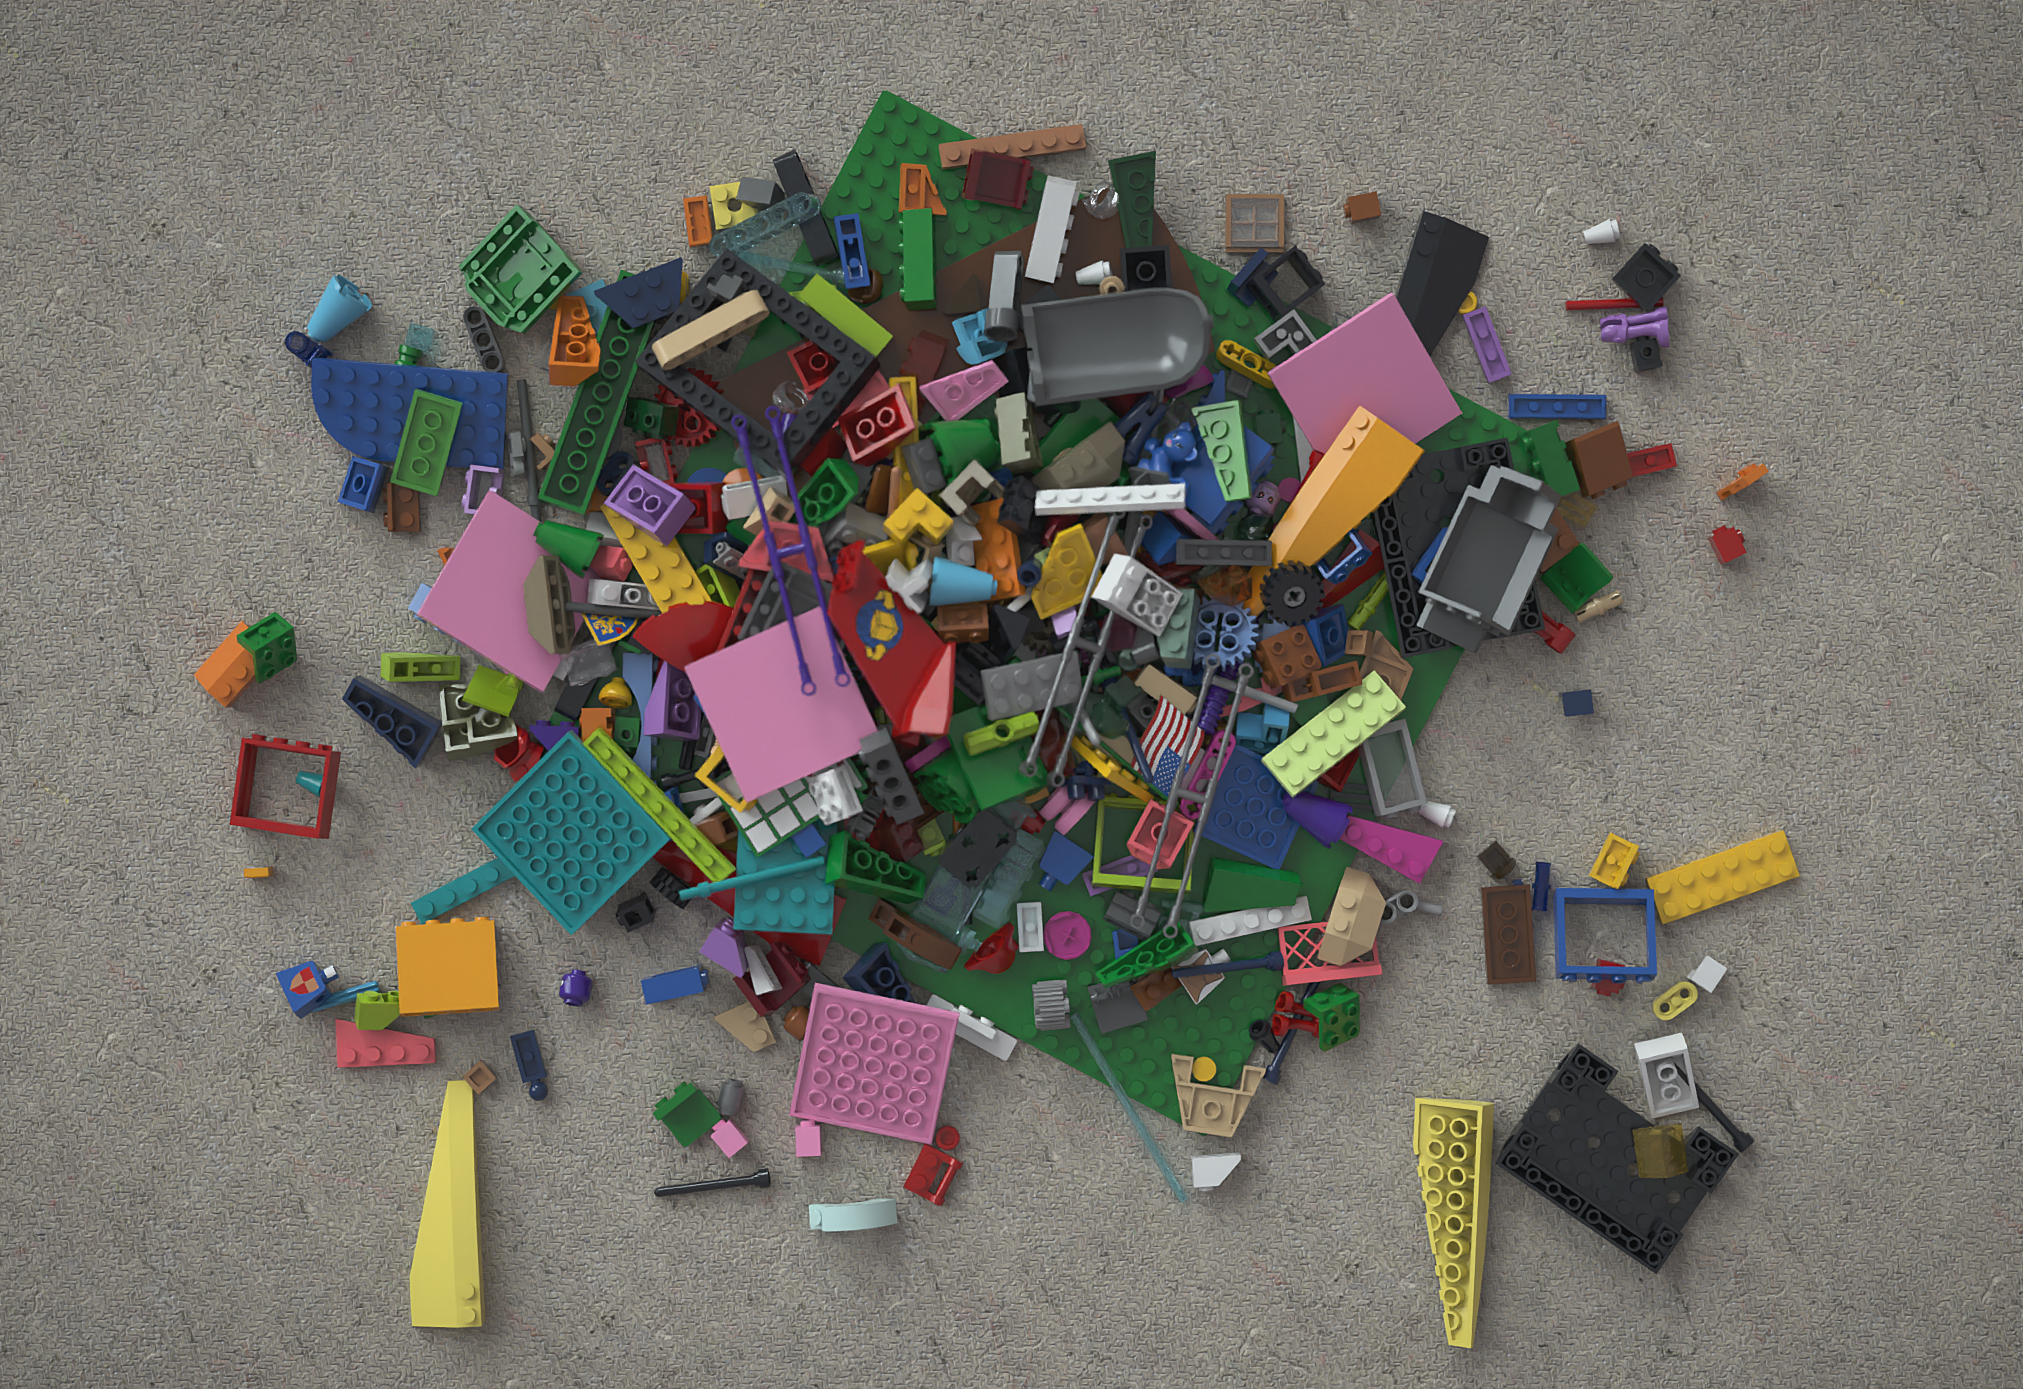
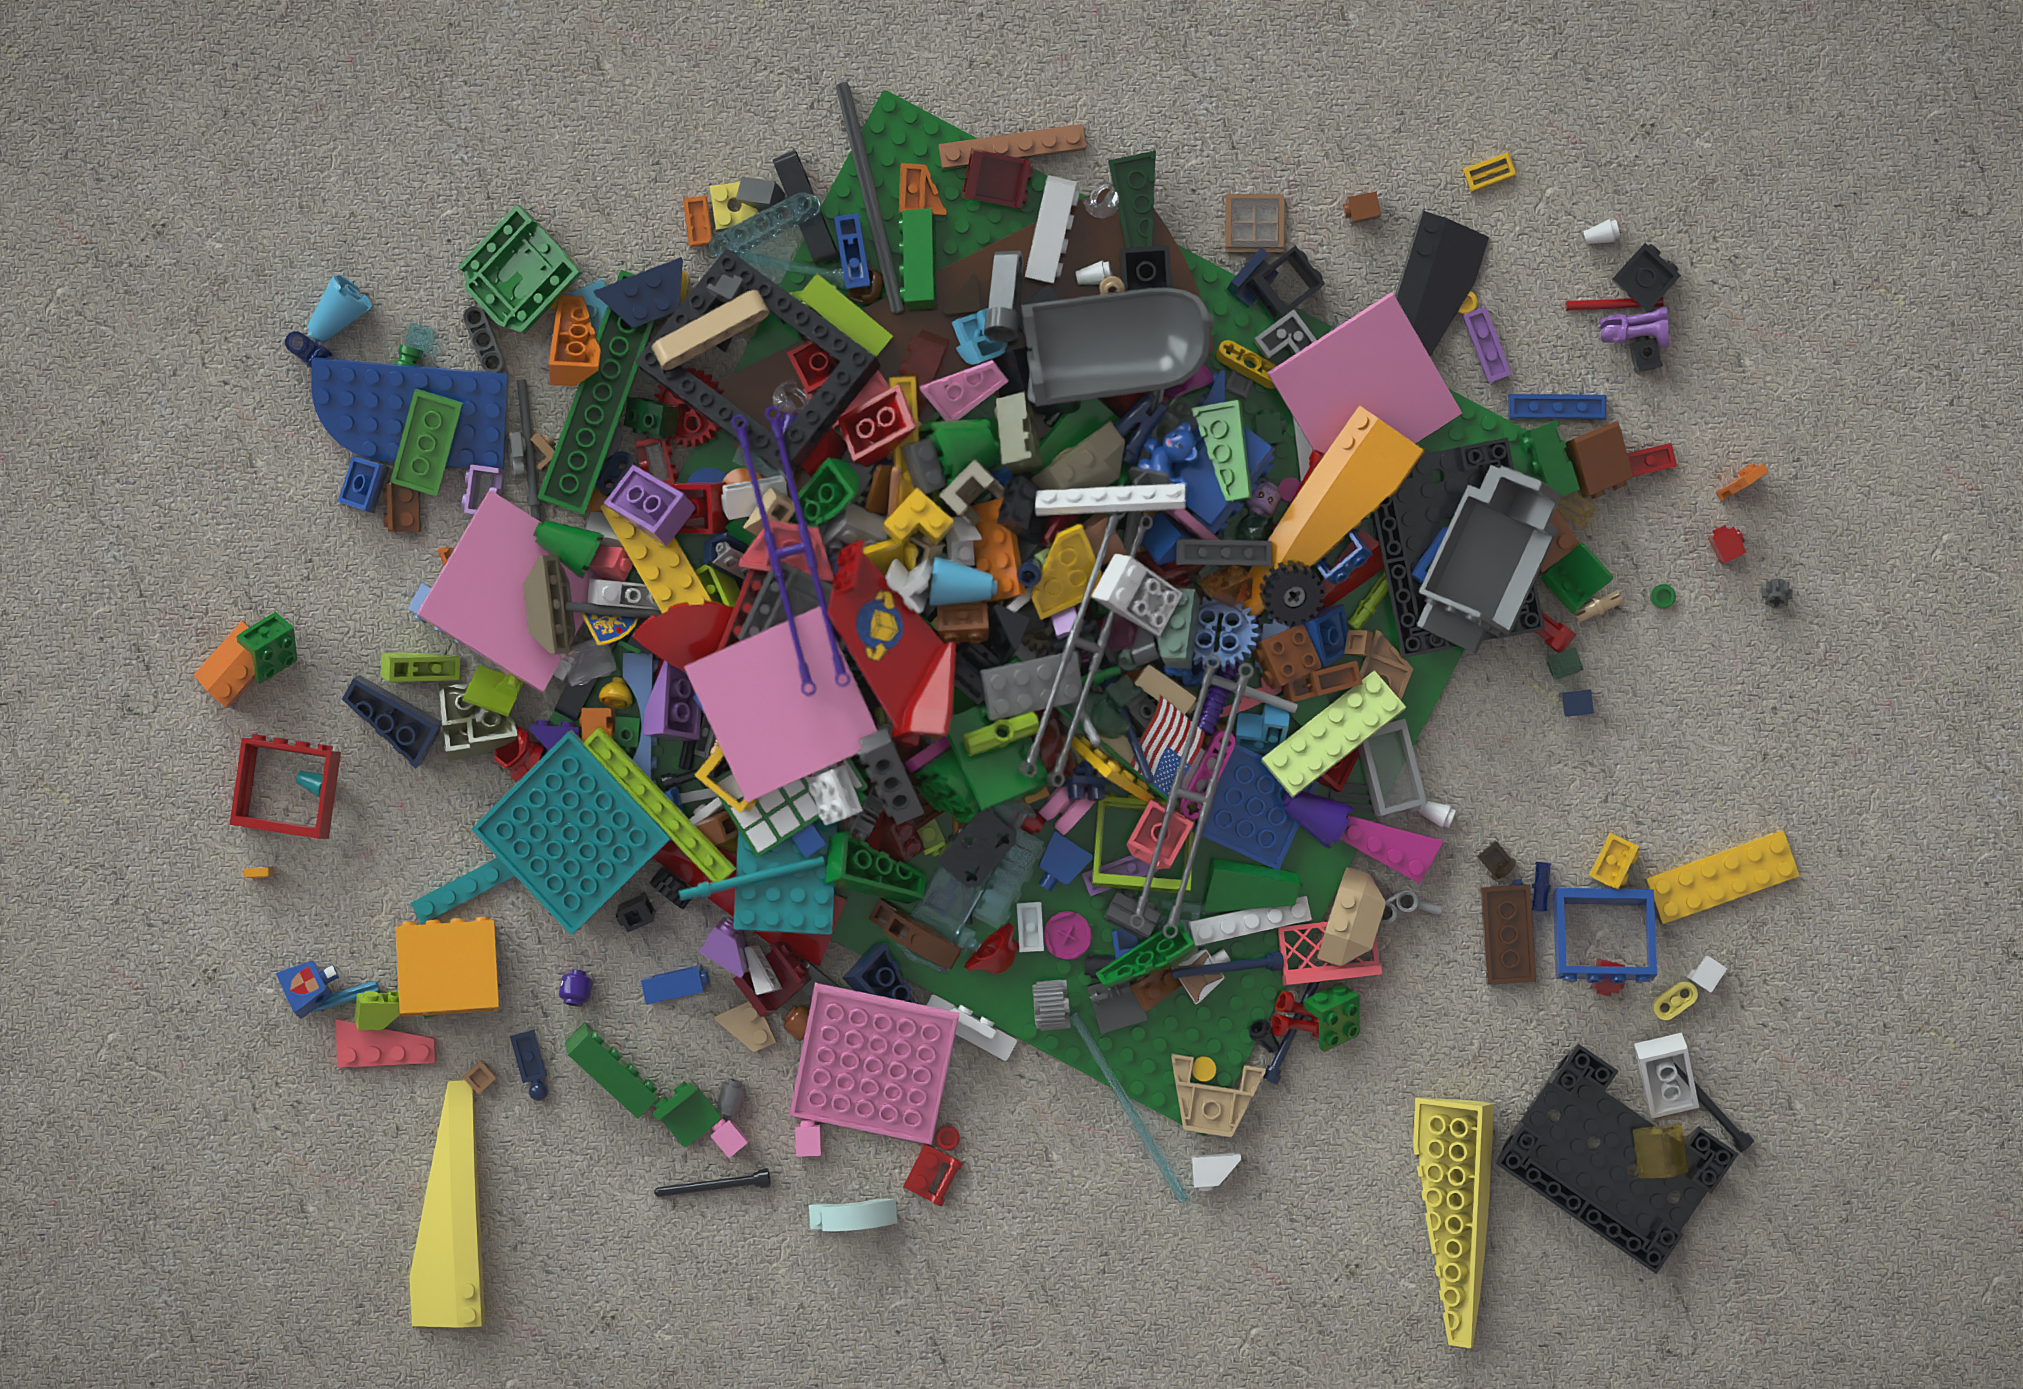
(610, 1070): none -> green wedge
(870, 198): none -> dark grey axle
(1095, 963): none -> black brick
(1469, 179): none -> yellow tile
(1564, 663): none -> clear green panel
(1662, 596): none -> green tile
(1777, 593): none -> dark grey gear

